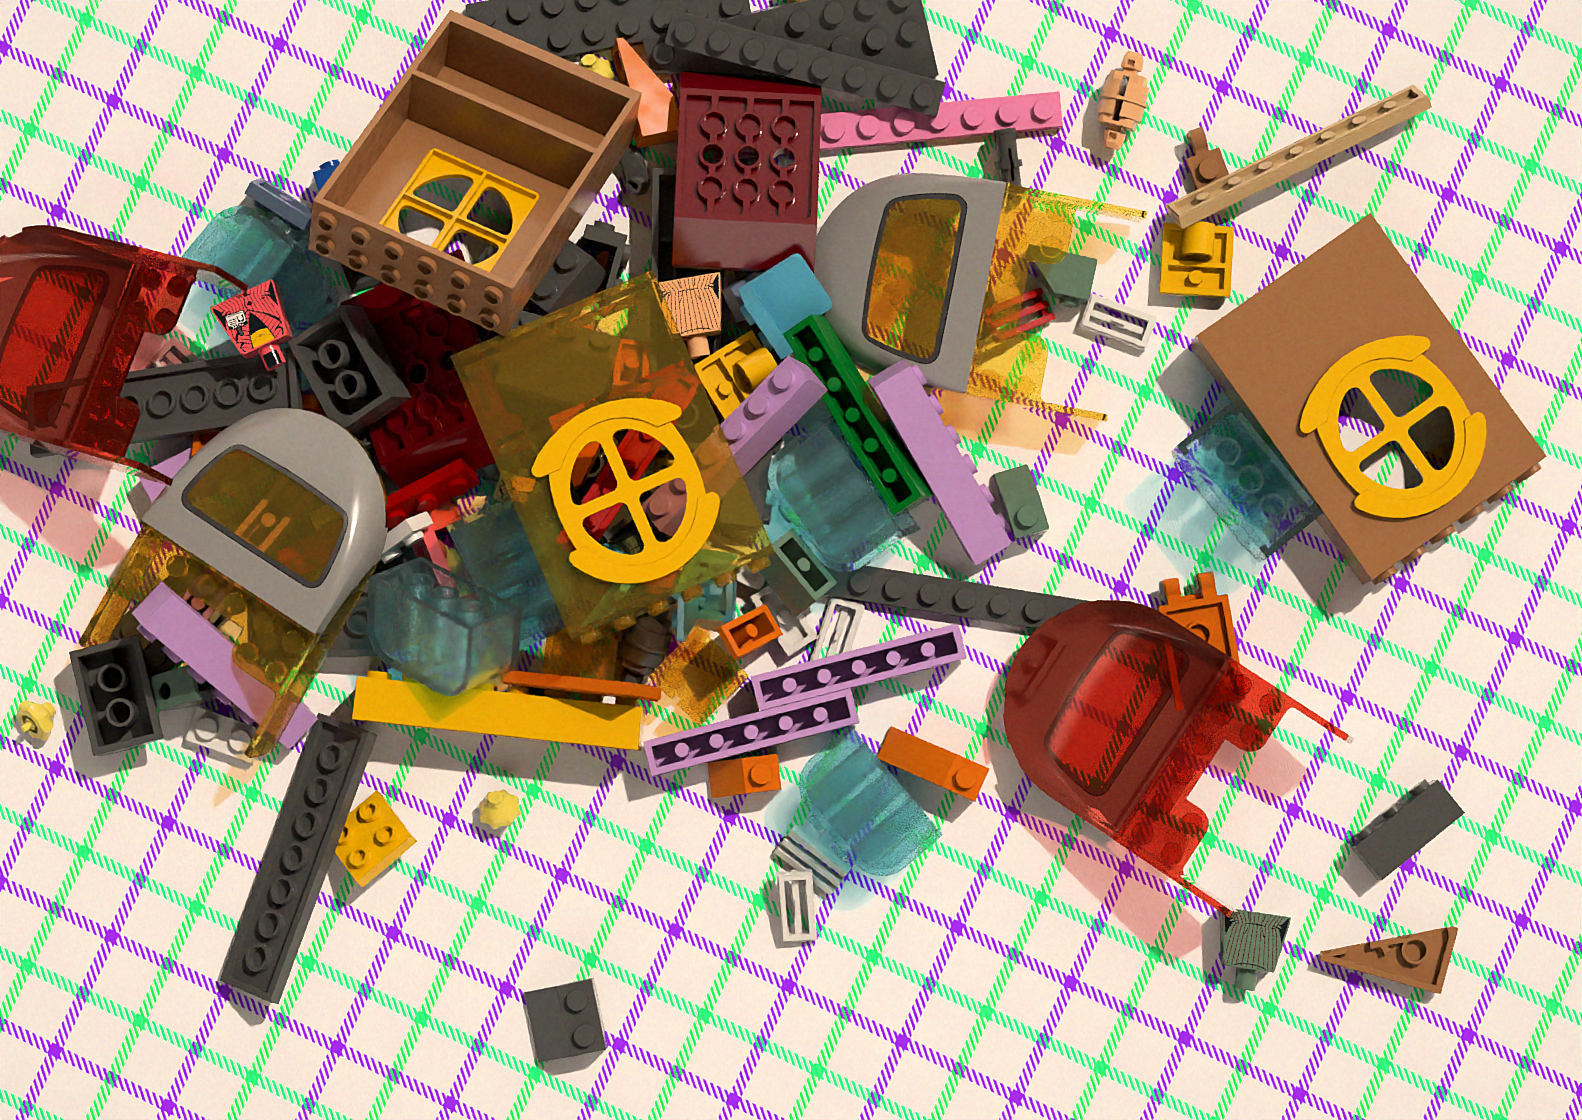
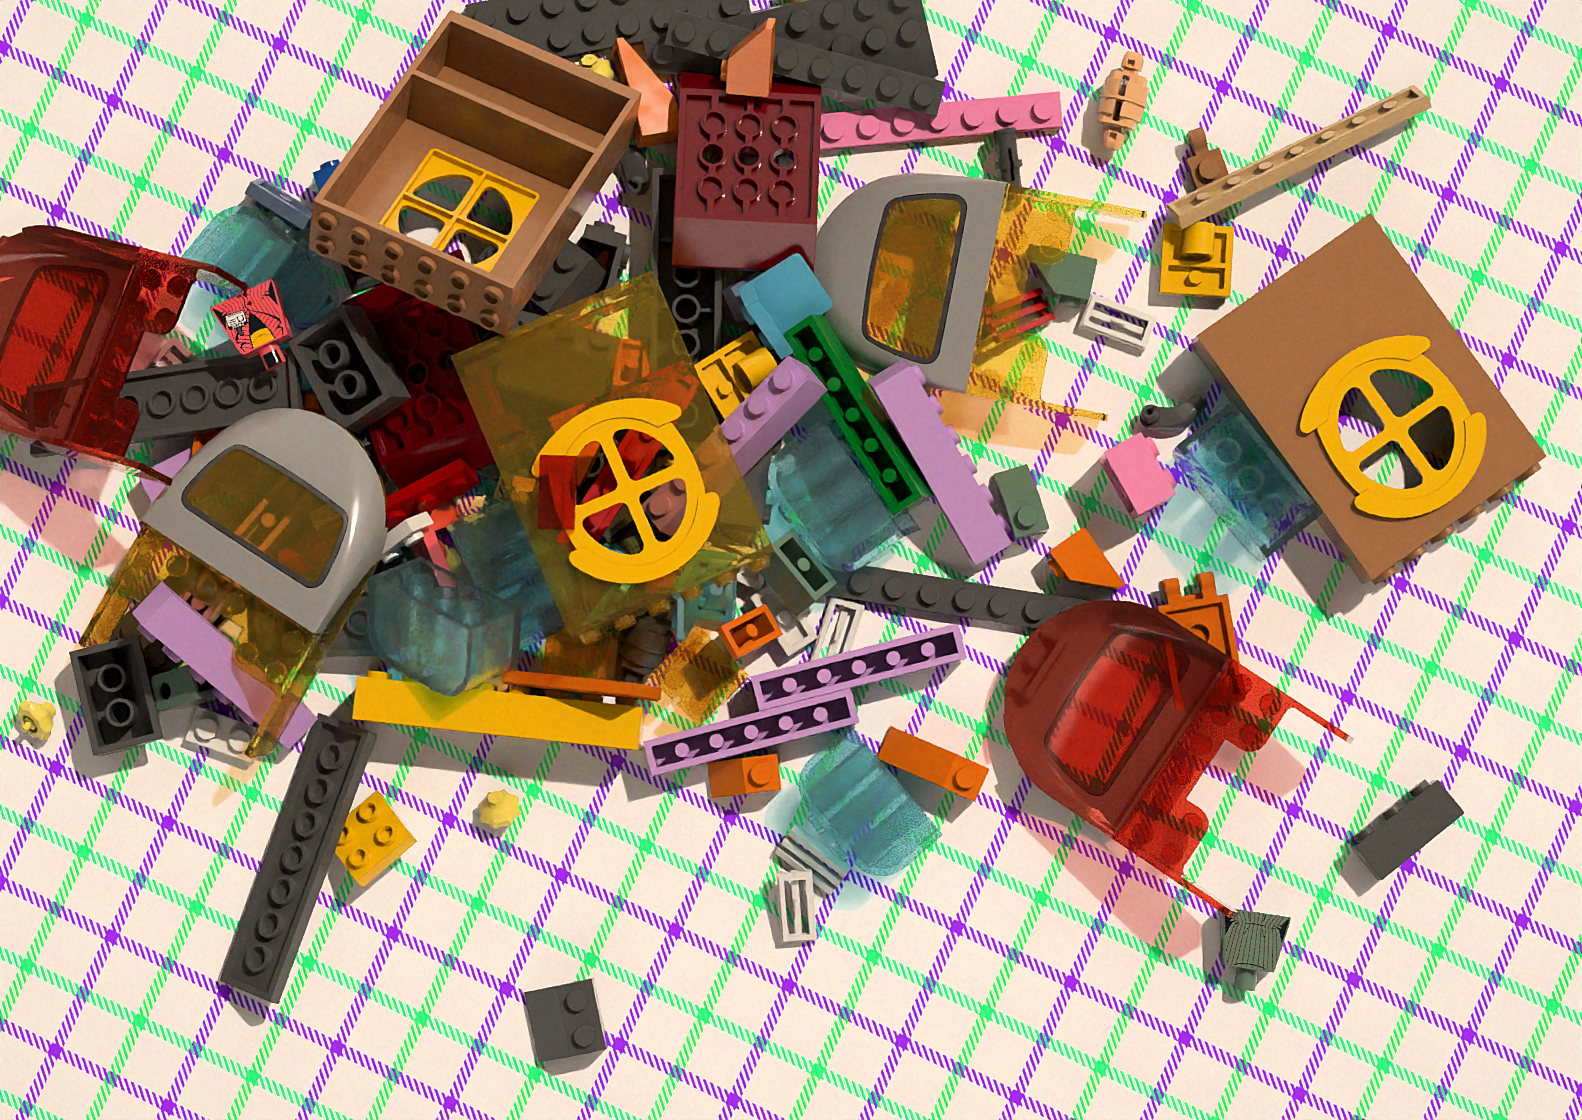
(557, 492): none -> clear red tile
(696, 310): light nougat torso -> none
(751, 63): none -> orange slope
(1083, 563): none -> orange slope
(1137, 475): none -> bright pink brick
(1172, 418): none -> dark grey arm
(1408, 959): medium nougat wing -> none

